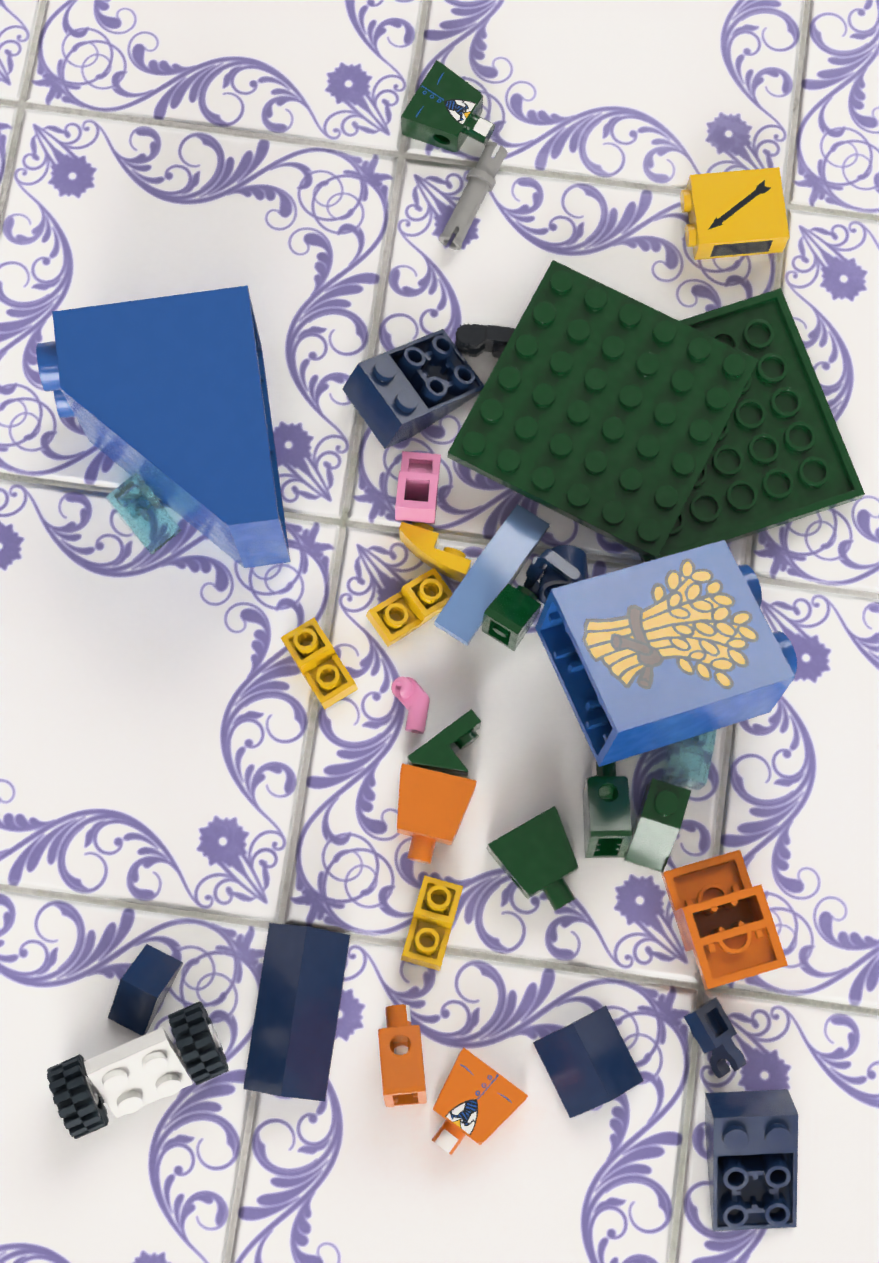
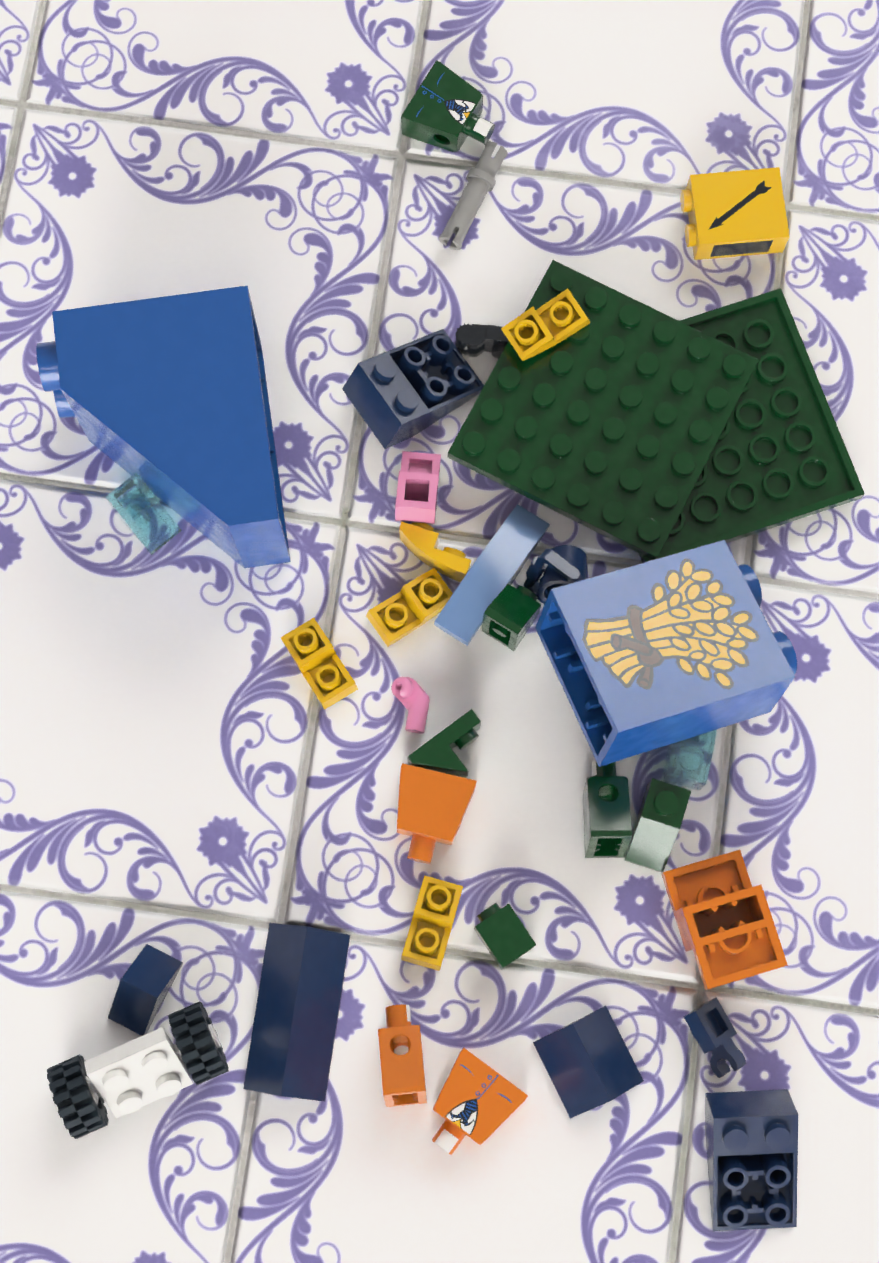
(503, 934): none -> dark green brick
(538, 858): dark green torso -> none
(546, 326): none -> yellow slope

